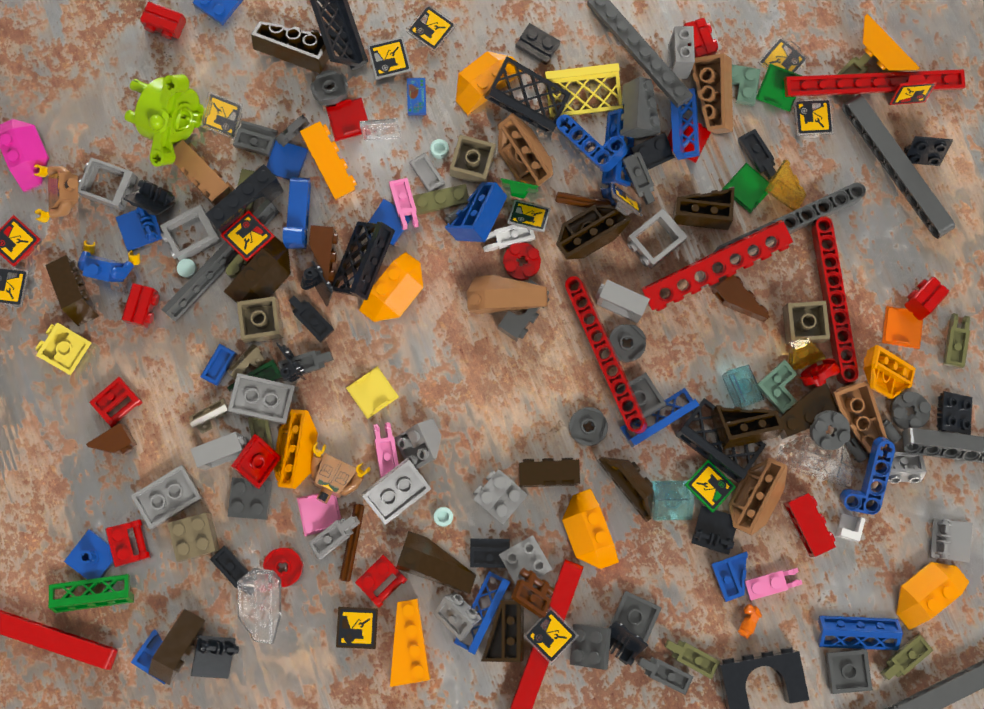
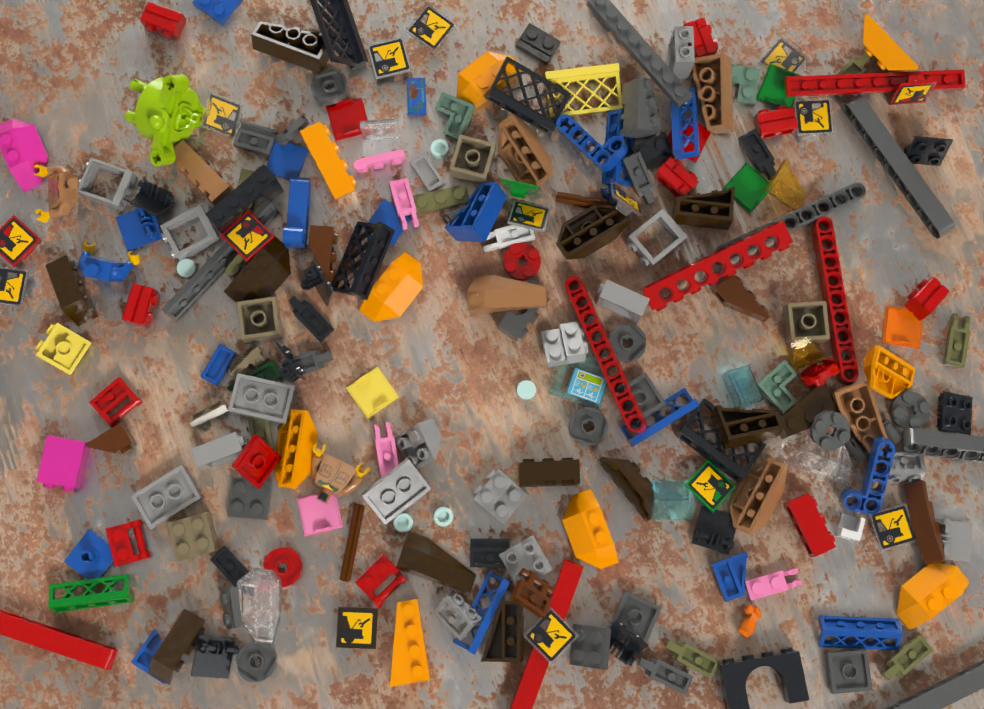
(63, 463): none -> dark pink brick
(232, 612): none -> dark grey plate
(245, 663): none -> dark grey plate
(333, 536): light grey hinge -> none
(378, 161): none -> bright pink hinge
(403, 522): none -> light aqua tile
(459, 112): none -> sand green plate
(526, 390): none -> light aqua tile
(564, 344): none -> light grey plate
(585, 385): none -> piece
(676, 178): none -> red brick
(775, 122): none -> red brick
(893, 527): none -> piece
(923, 522): none -> reddish brown slope

